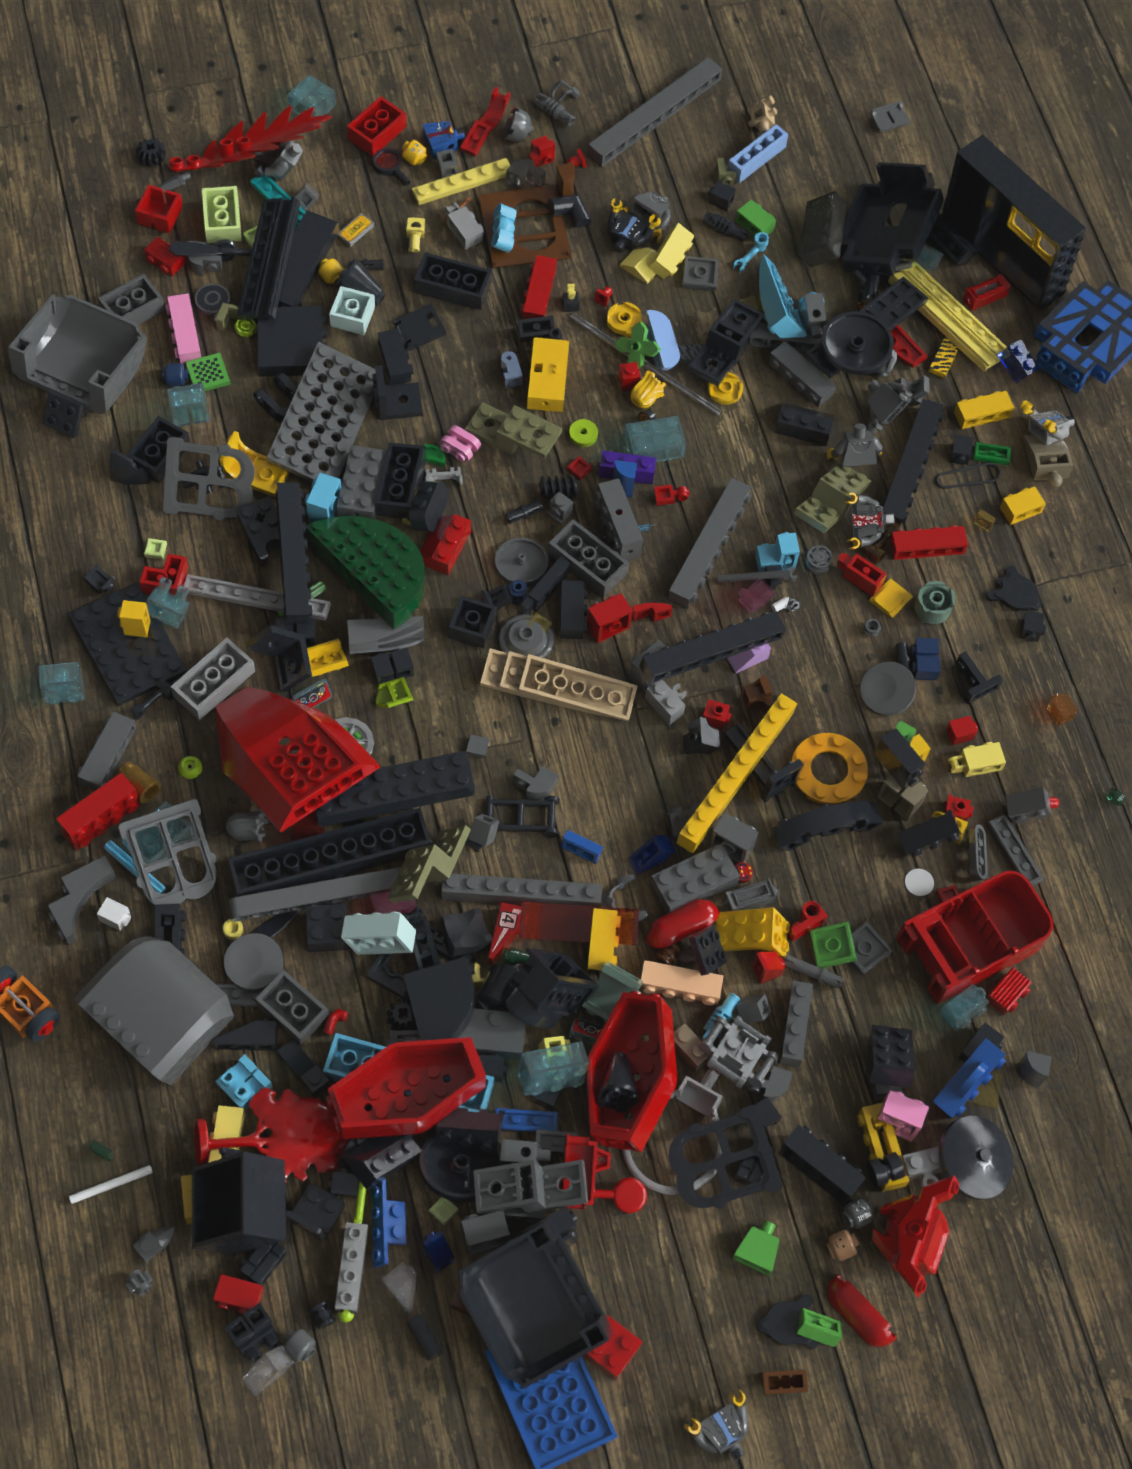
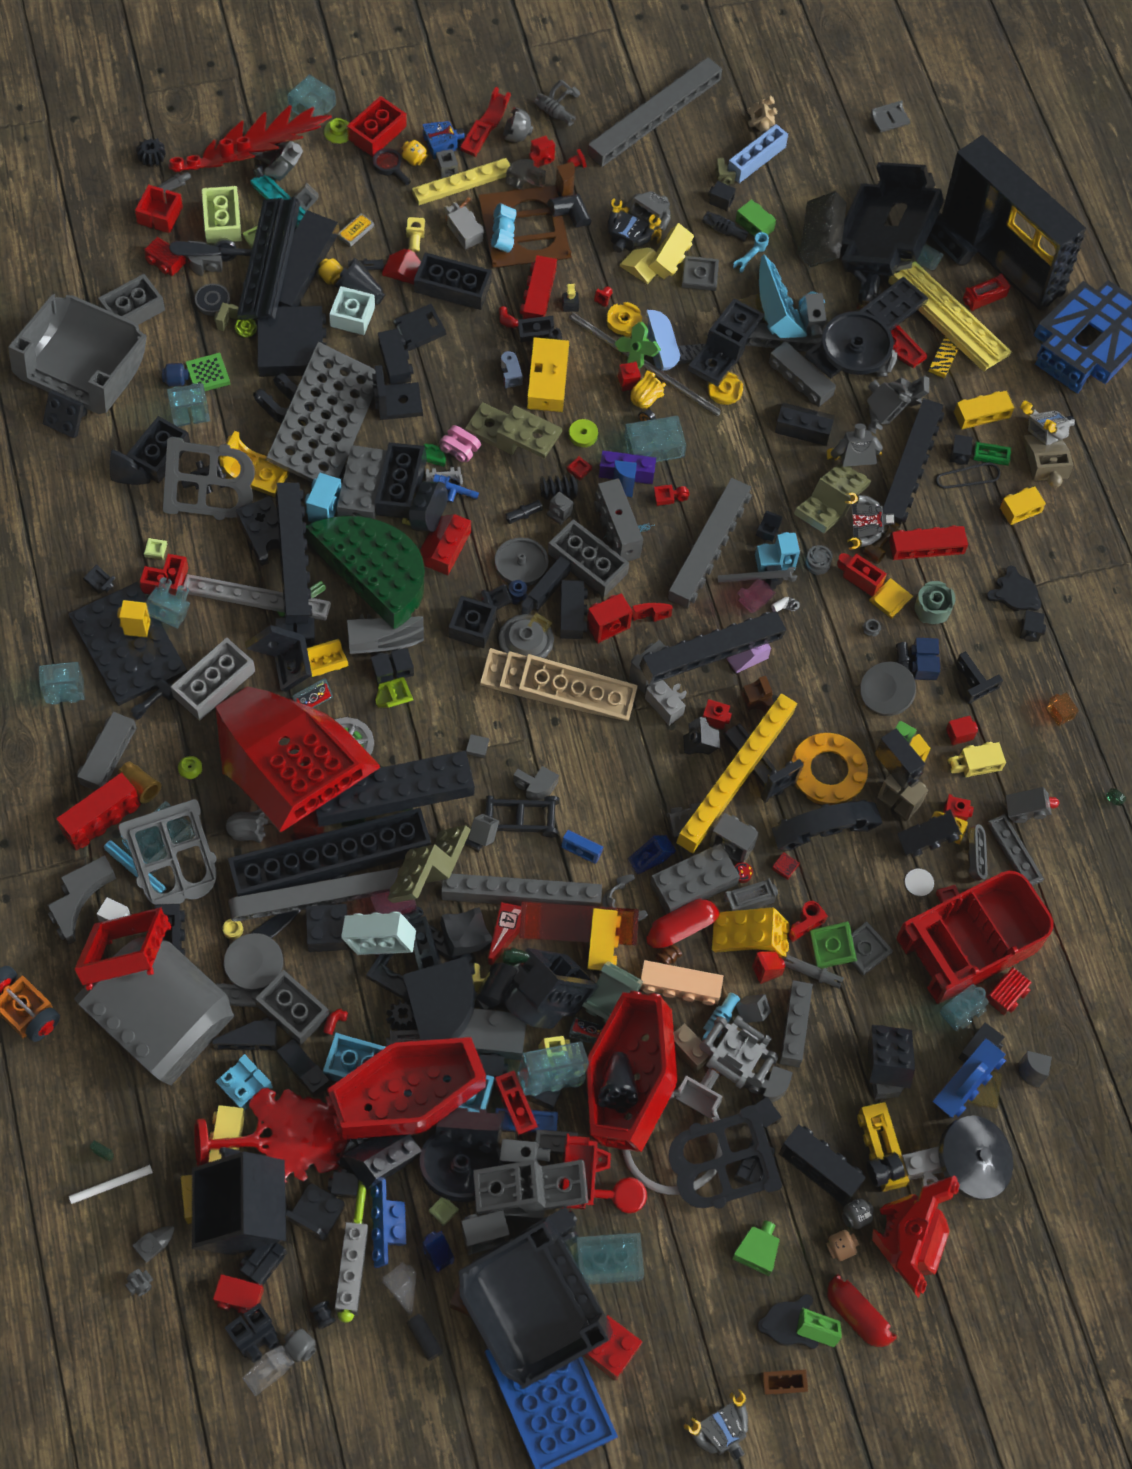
(92, 969): none -> red window
(184, 328): bright pink brick -> none
(336, 131): none -> lime piece
(402, 266): none -> red slope
(454, 488): none -> blue piece
(506, 319): none -> red arm
(515, 1102): none -> red slope
(610, 1258): none -> clear light blue brick
(705, 950): black plate -> none
(769, 526): none -> black bracket
(785, 866): none -> tile
(904, 1114): bright pink brick -> none
(984, 520): clear yellow tile -> none
(1018, 361): clear blue piece -> none

